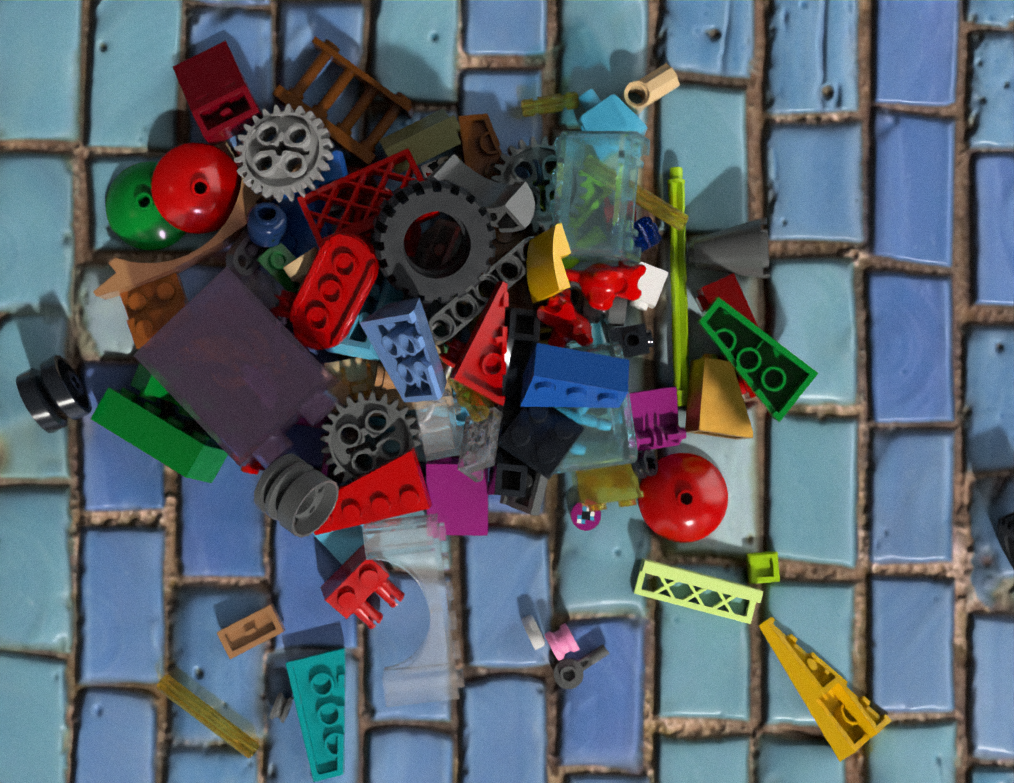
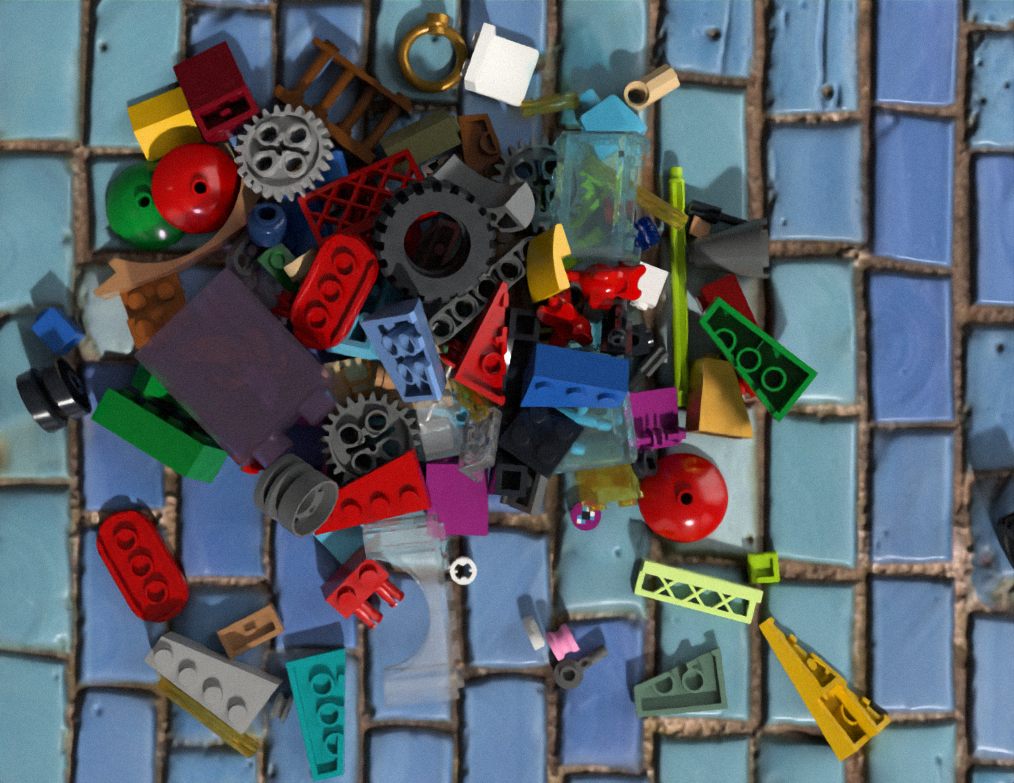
(57, 330): none -> blue brick
(142, 566): none -> red tile
(164, 124): none -> yellow slope
(220, 684): none -> light grey wedge
(435, 25): none -> pearl gold piece
(463, 580): none -> white bush
(499, 67): none -> white bracket
(616, 332): none -> black hinge
(648, 365): none -> dark grey axle
(684, 689): none -> sand green wing
(698, 227): none -> medium nougat piece
(712, 213): none -> black axle

